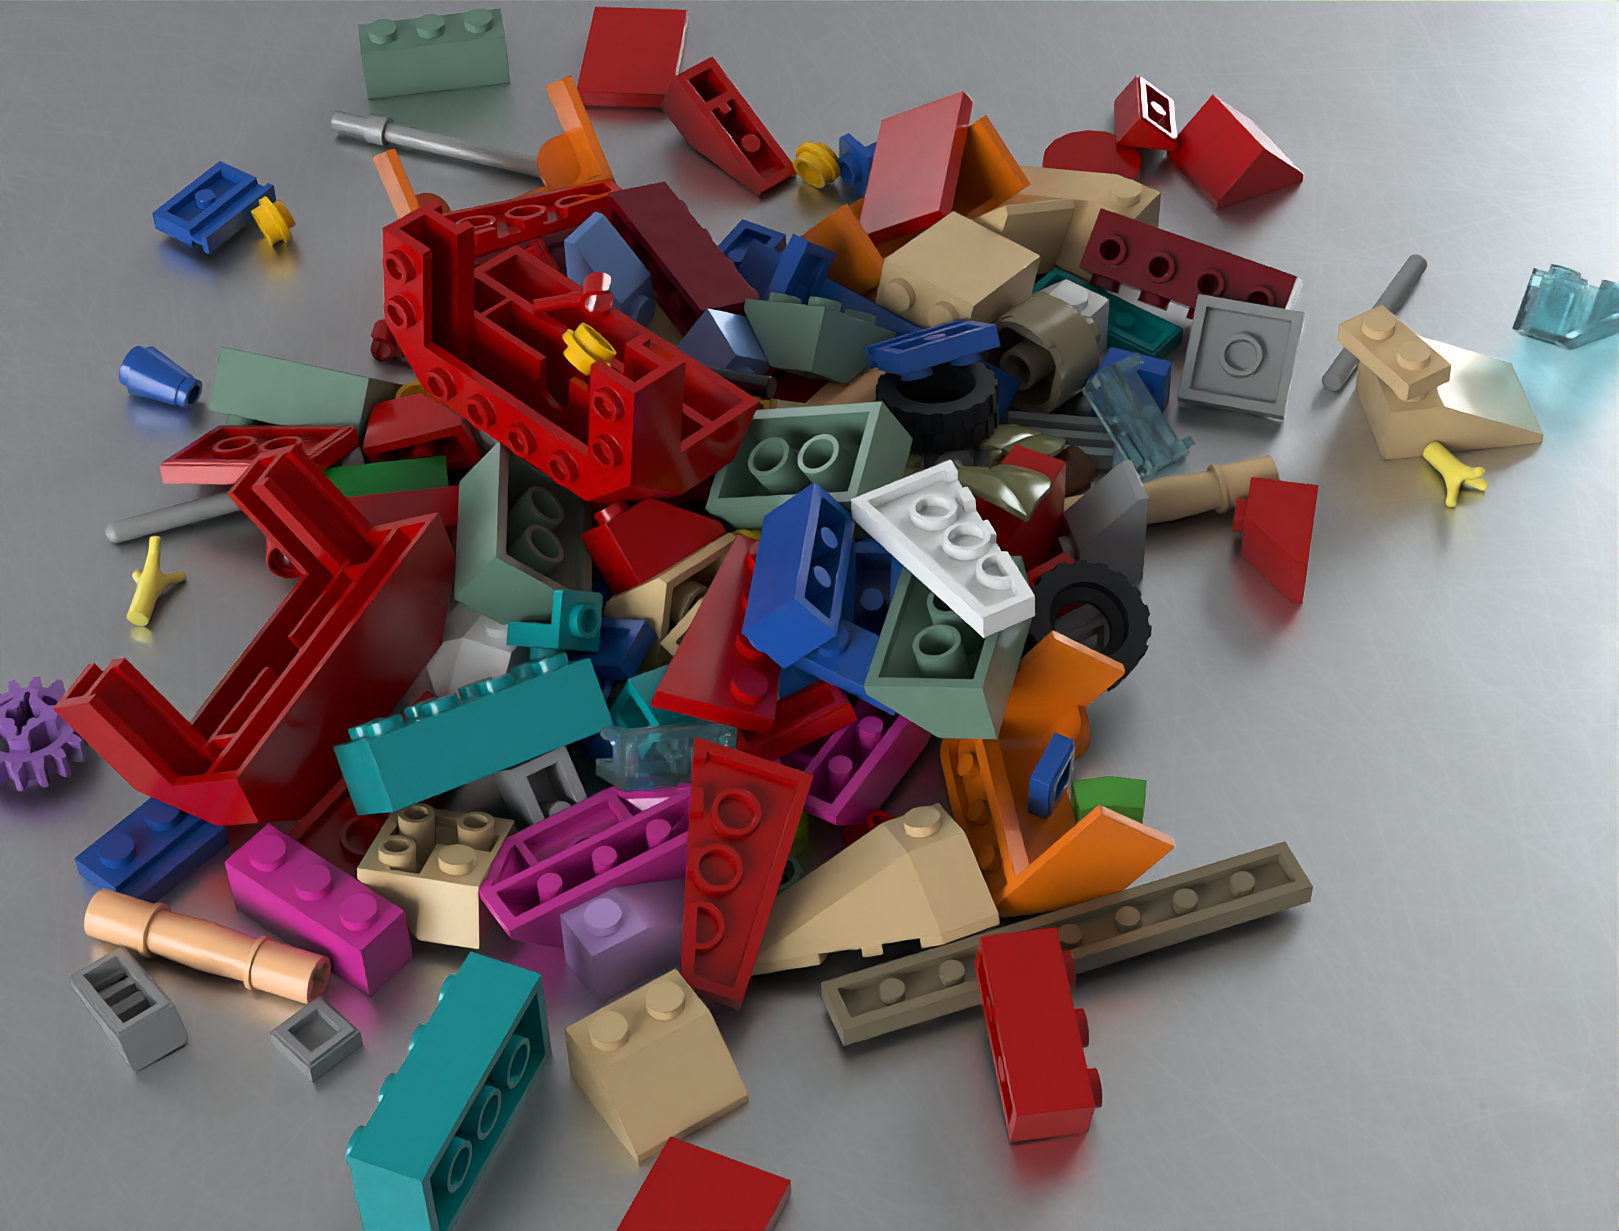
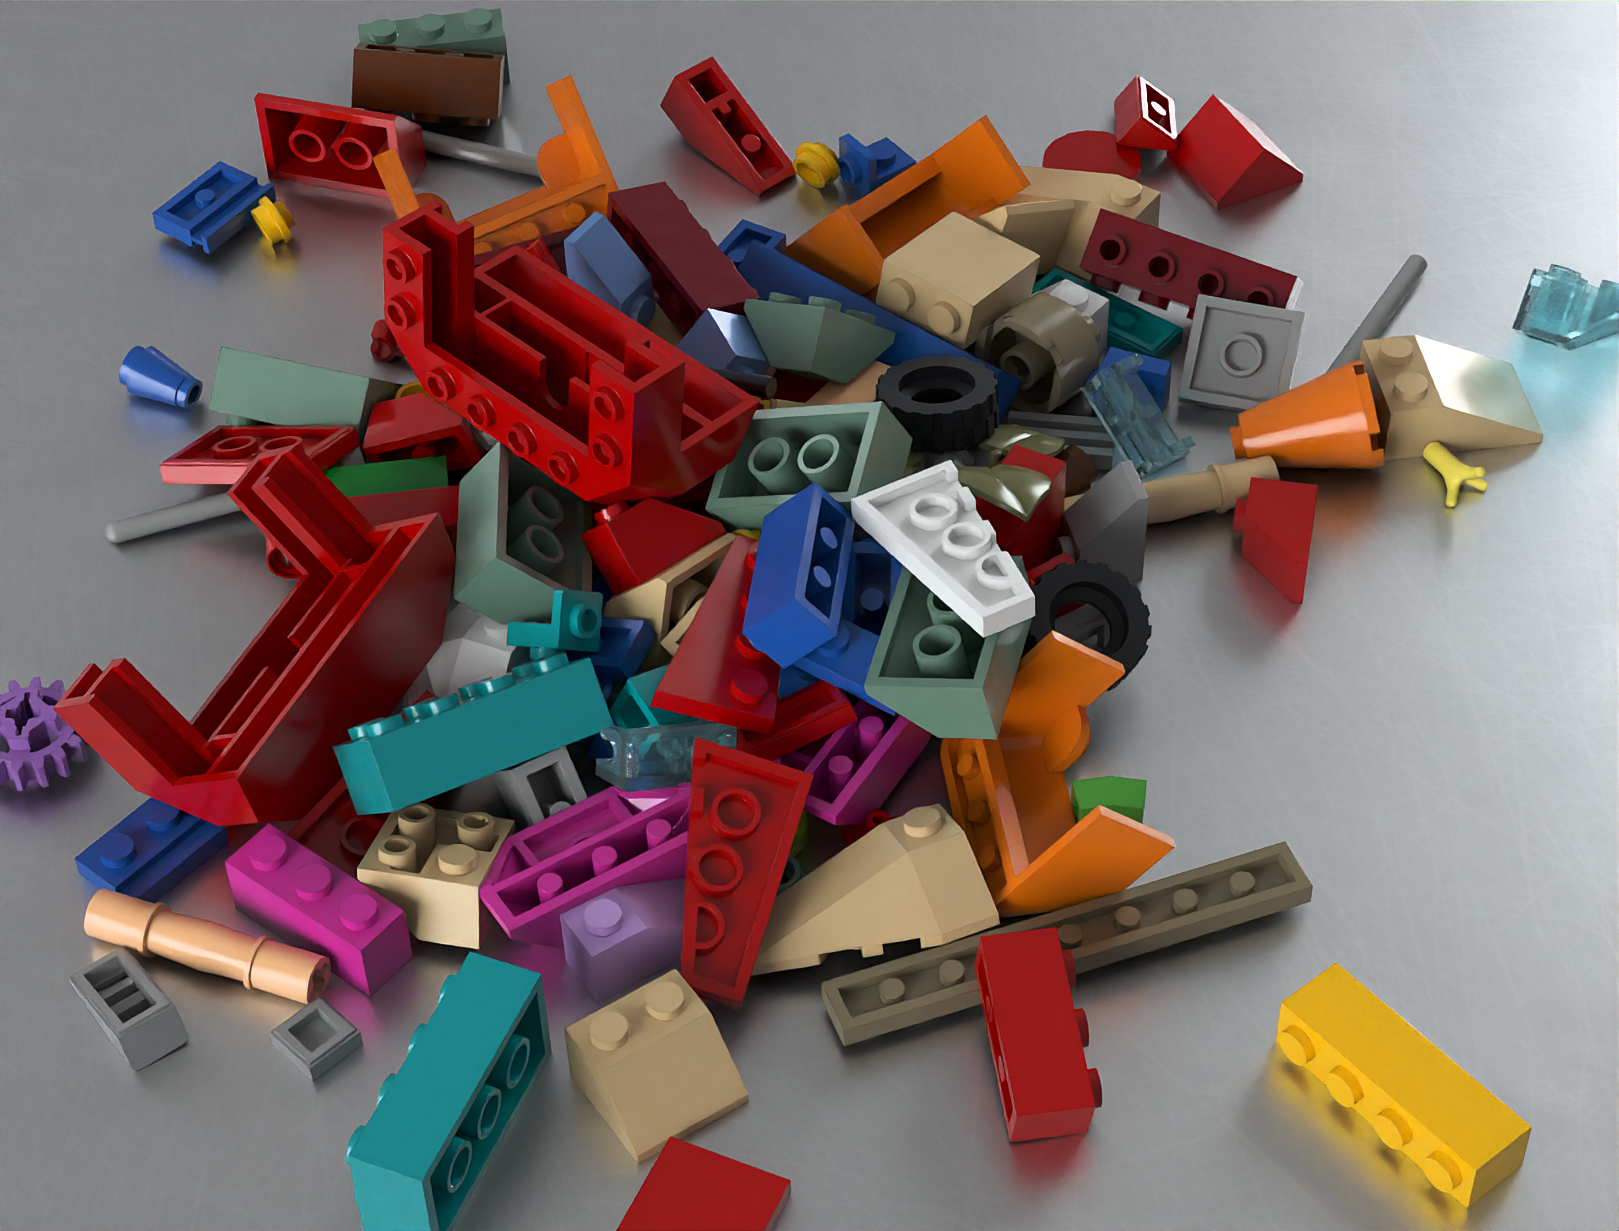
(150, 585): light yellow bar -> none
(335, 144): none -> red slope
(428, 82): none -> reddish brown brick
(533, 215): red wing -> none
(586, 347): yellow plate -> none
(590, 299): red hand -> none
(631, 56): red tile -> none
(801, 269): blue plate -> none
(916, 168): tile -> none
(918, 351): blue plate -> none
(1051, 776): blue tile -> none
(1315, 424): none -> orange cone
(1394, 352): tan plate -> none
(1402, 1085): none -> yellow brick

